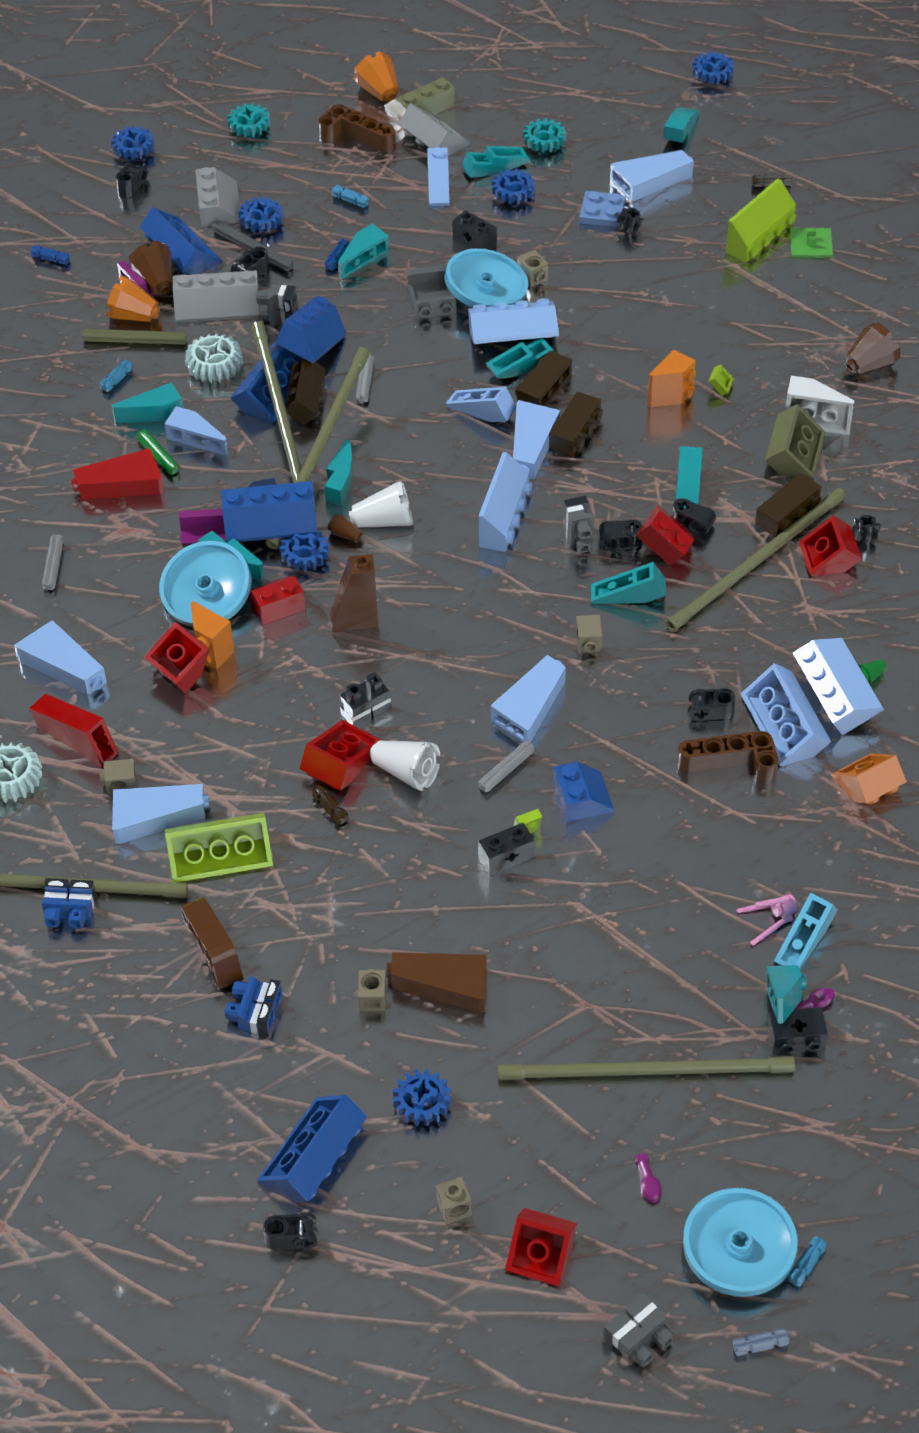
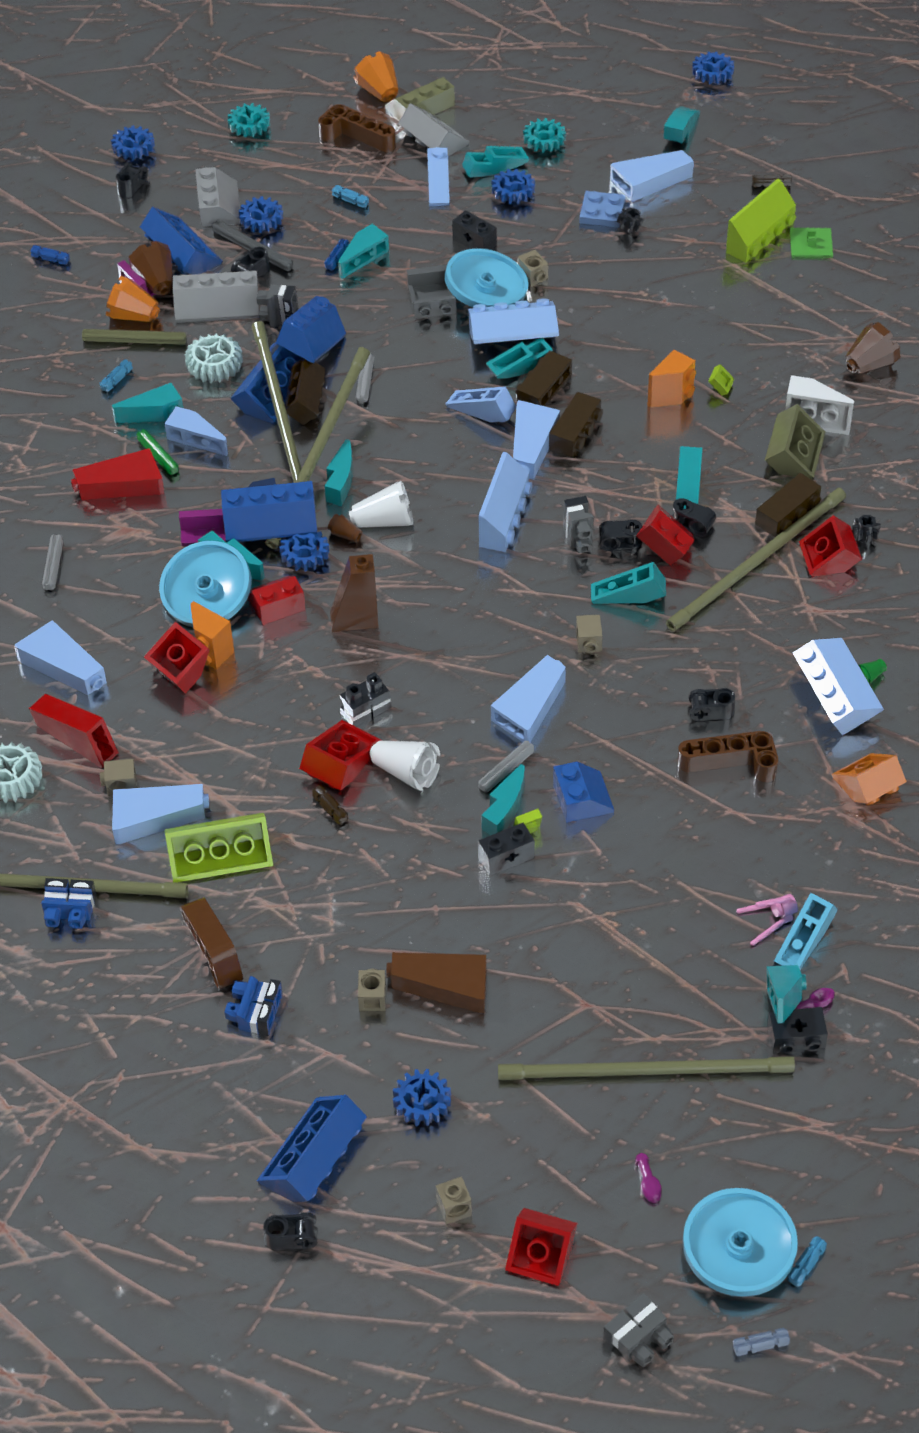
(504, 802): none -> teal slope
(786, 714): light blue slope -> none

